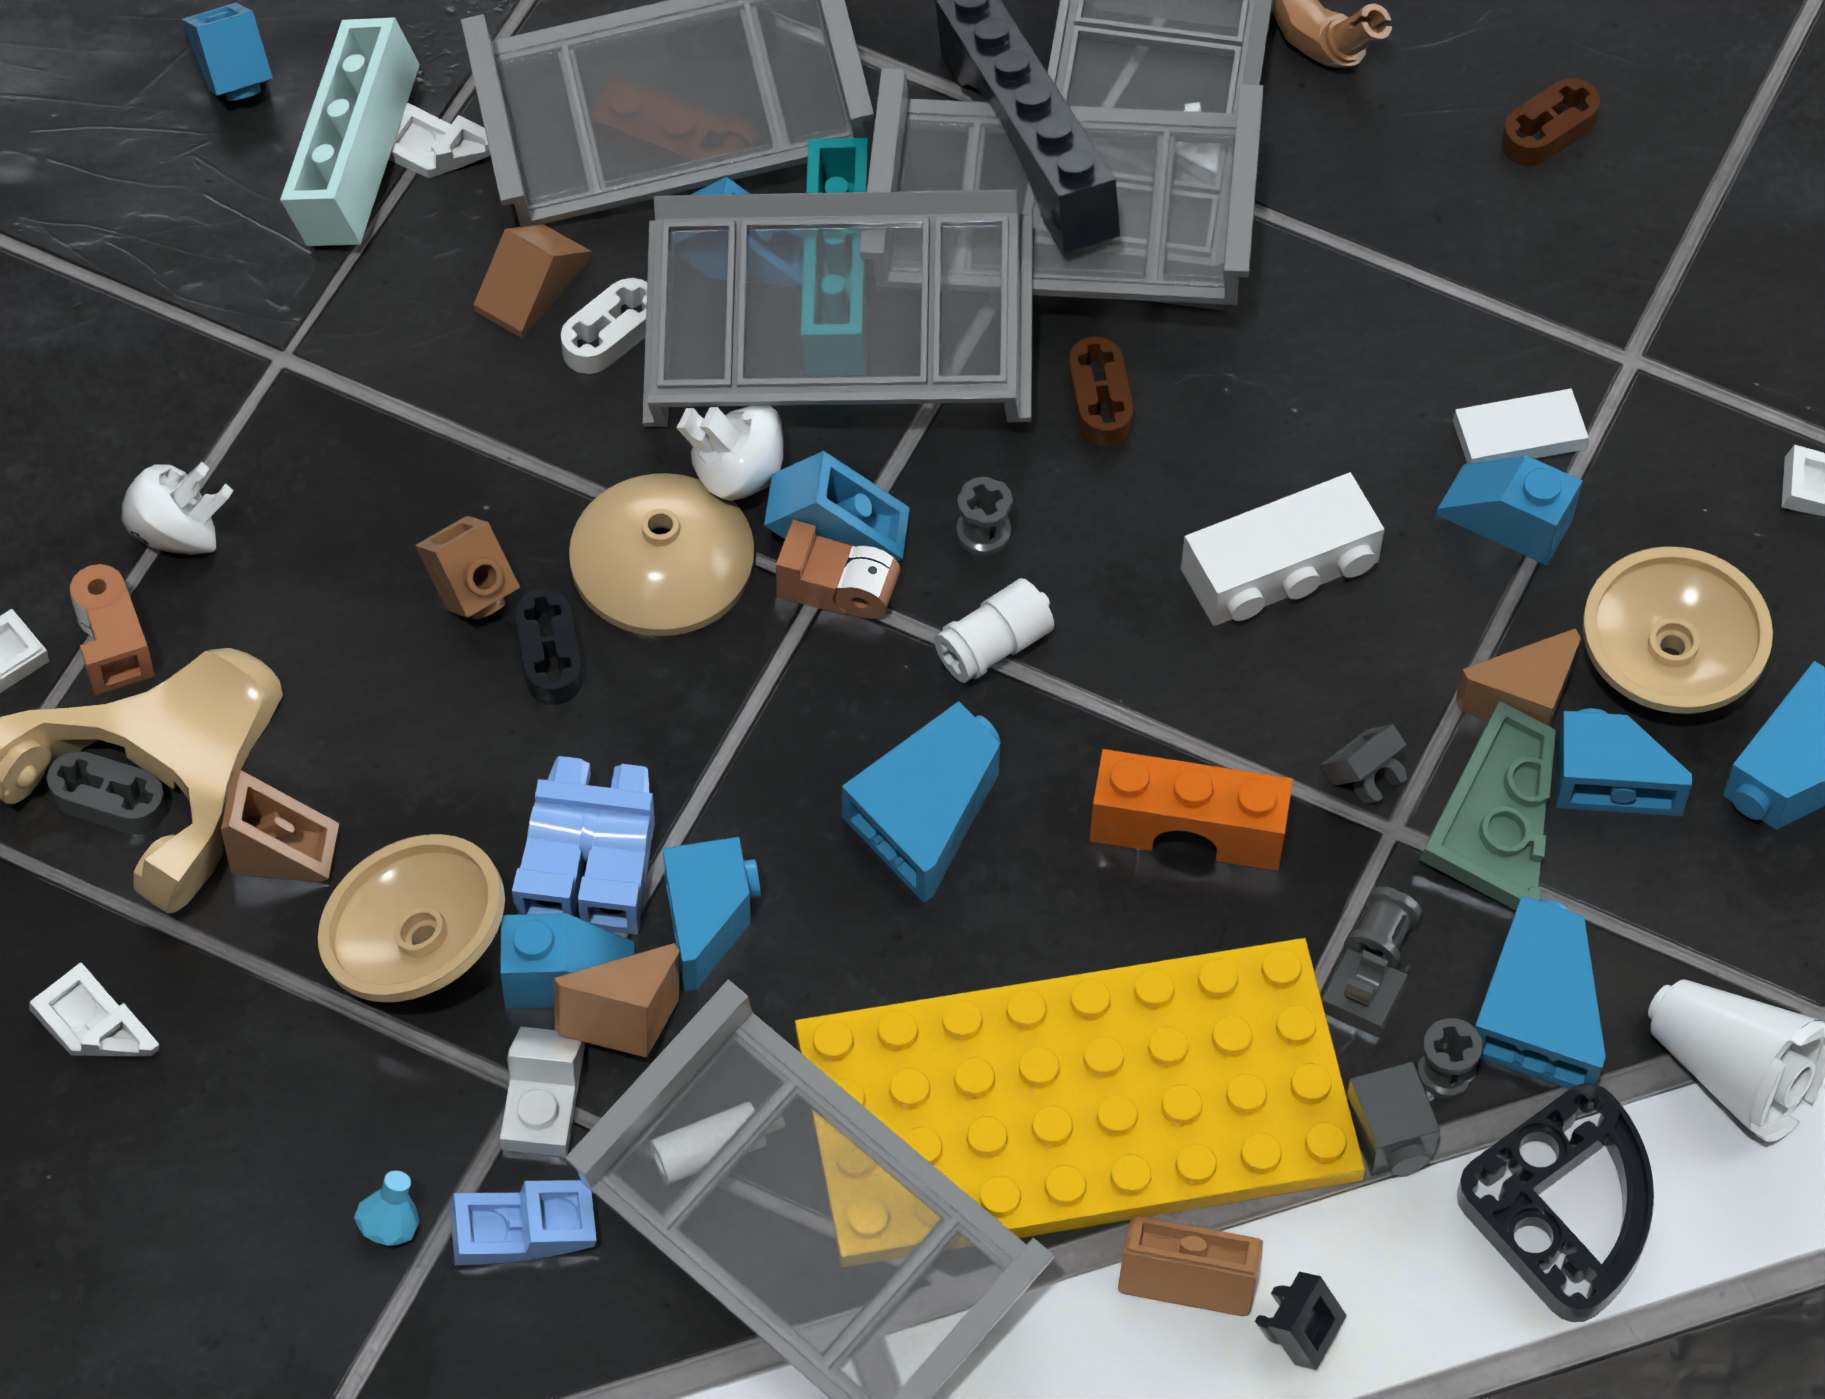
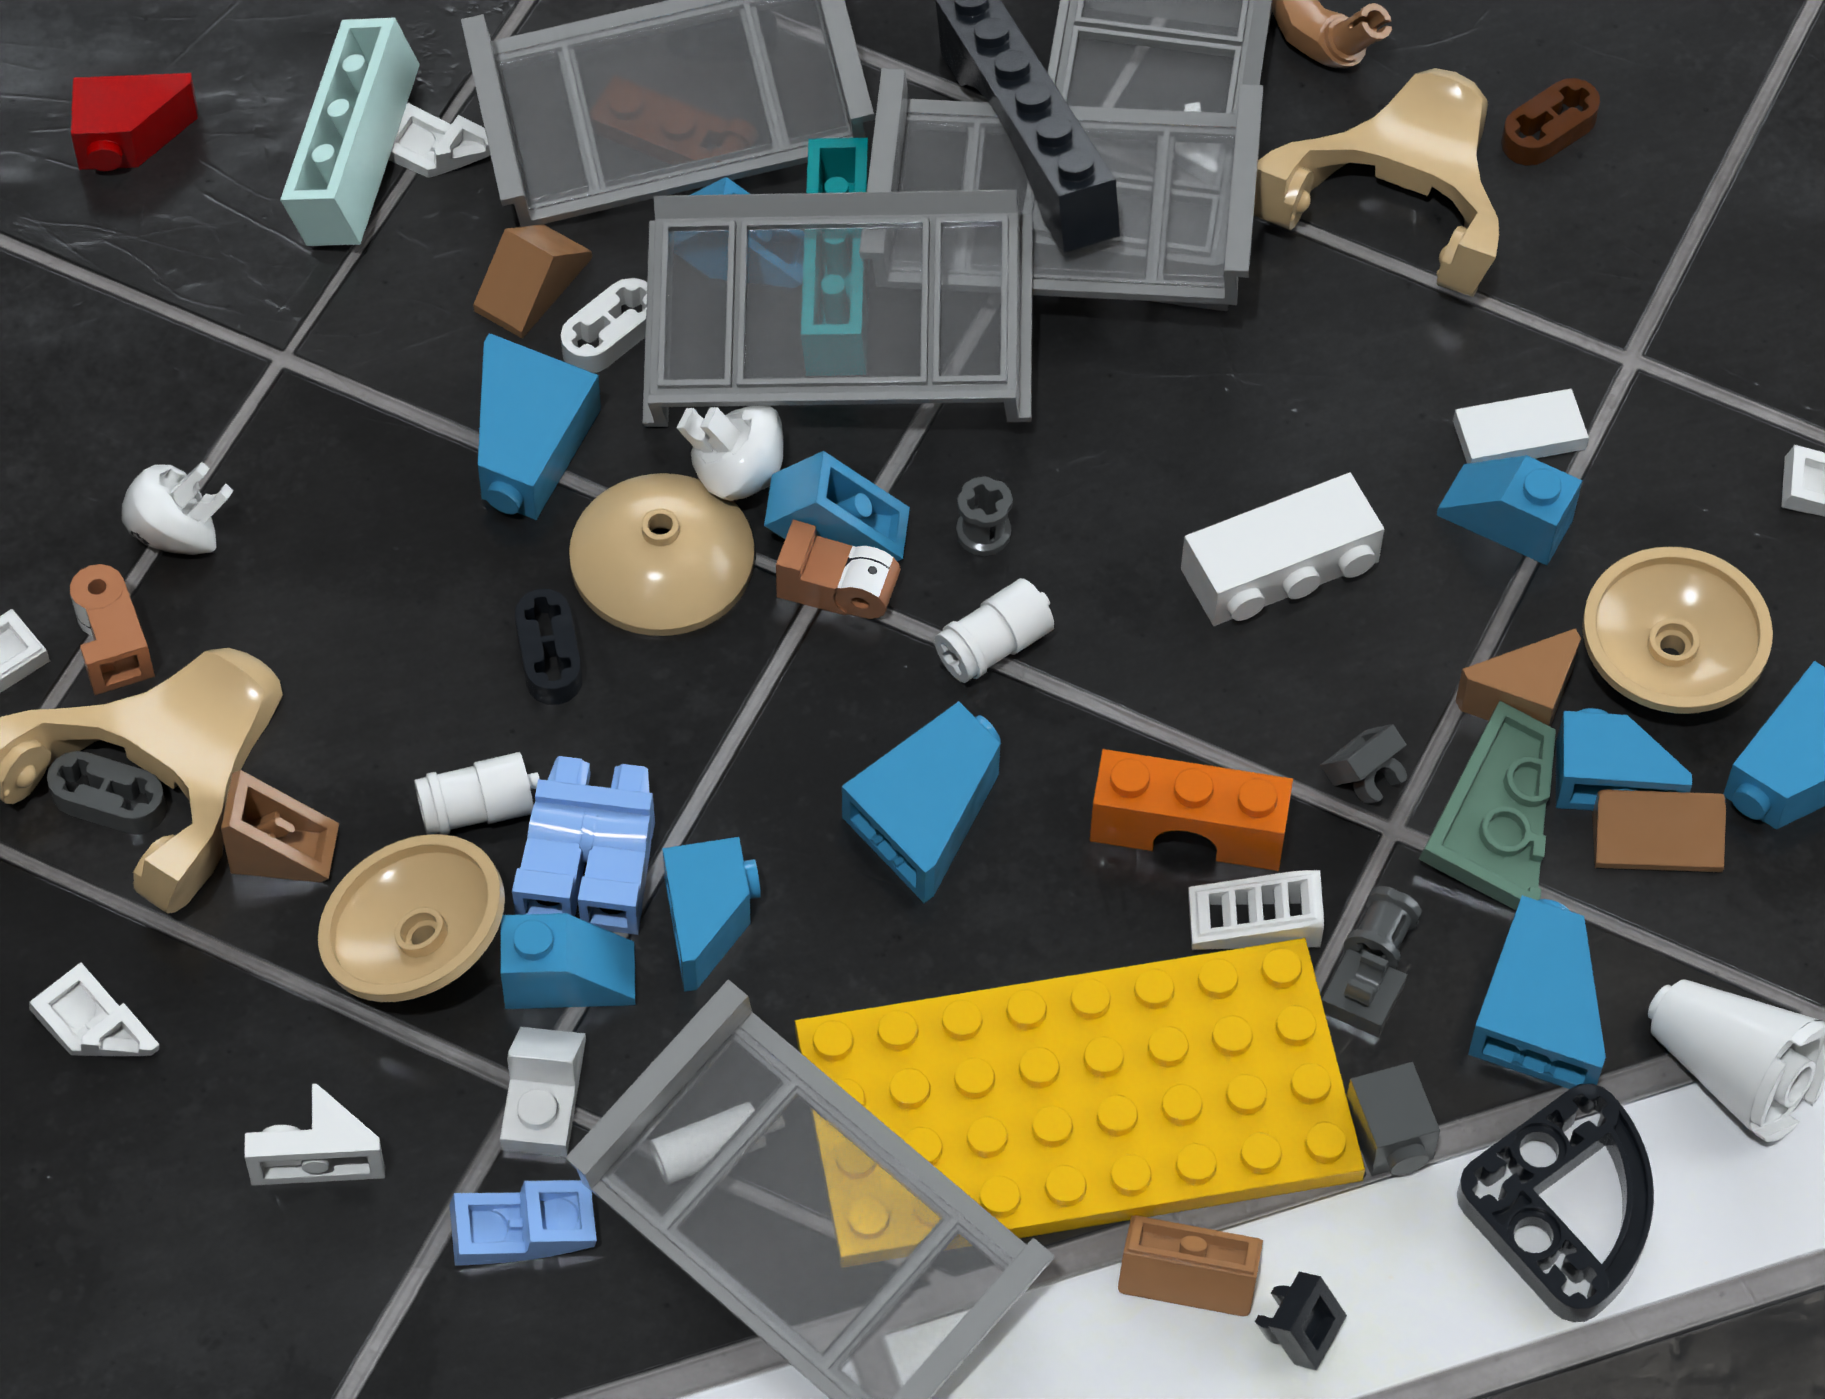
(128, 117): none -> red slope
(228, 50): dark azure slope -> none
(332, 1150): none -> white slope
(389, 1213): medium azure rock -> none
(468, 568): medium nougat brick -> none
(476, 794): none -> white piece
(530, 424): none -> dark azure slope
(619, 1001): medium nougat slope -> none
(1113, 390): reddish brown beam -> none
(1276, 889): none -> white slope
(1417, 142): none -> tan animal
(1455, 1057): dark grey bush -> none
(1659, 830): none -> medium nougat slope

